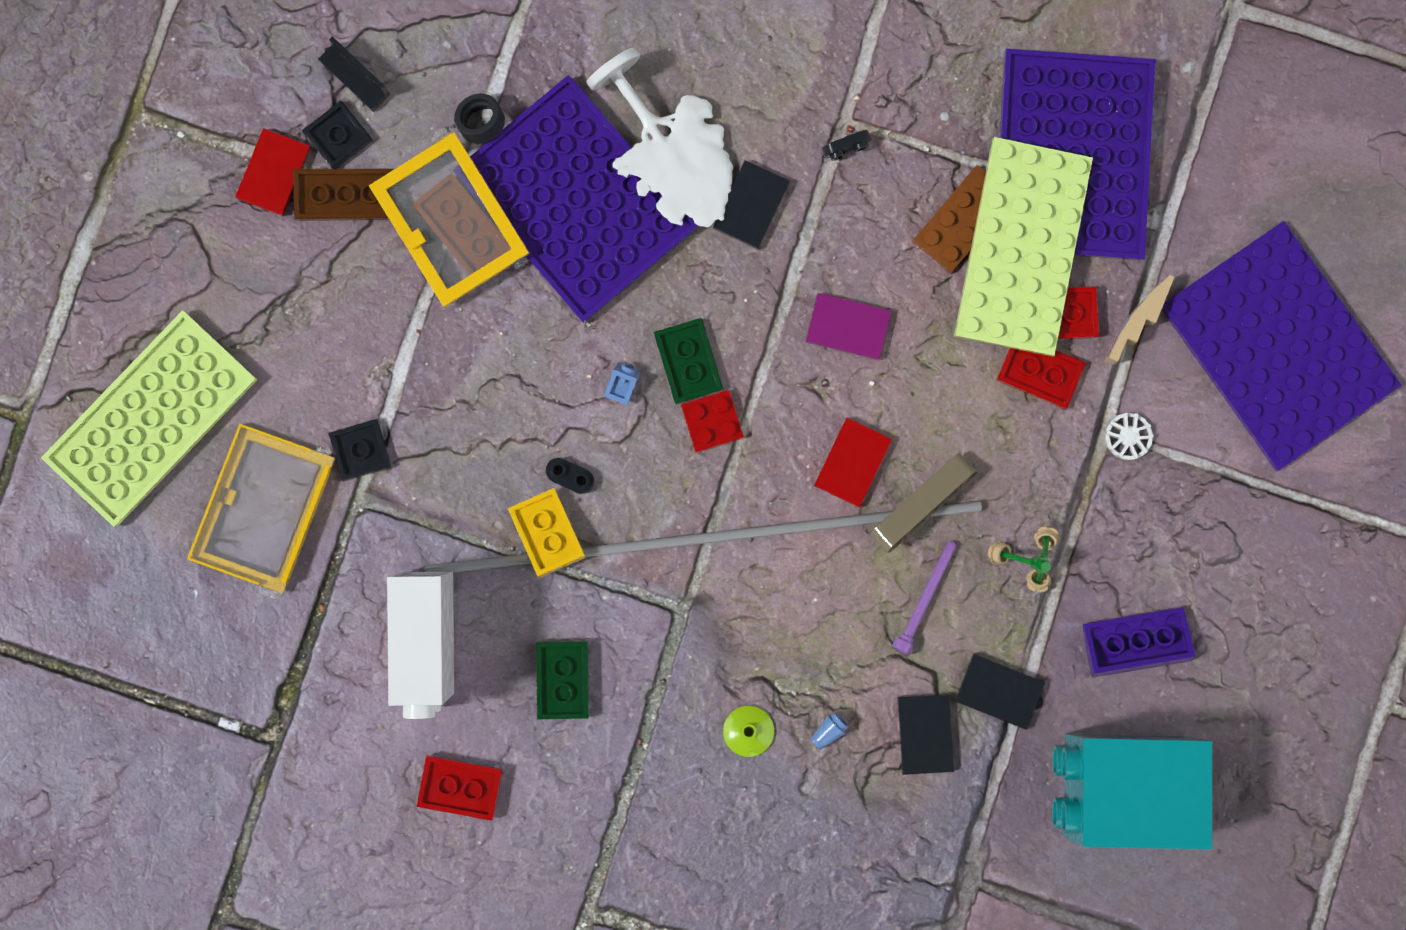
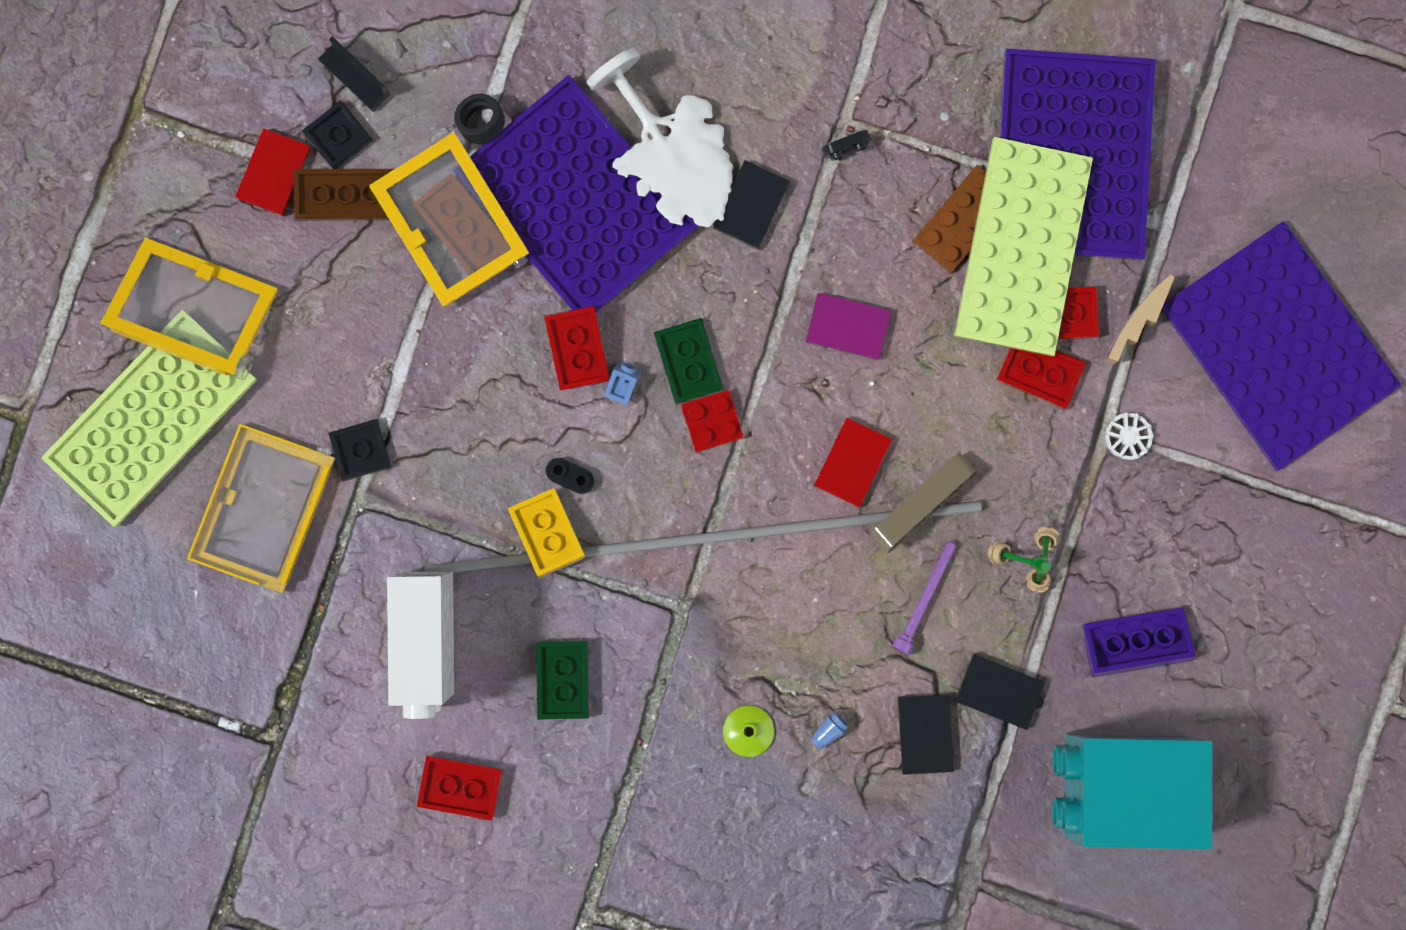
(189, 308): none -> door
(576, 347): none -> red plate

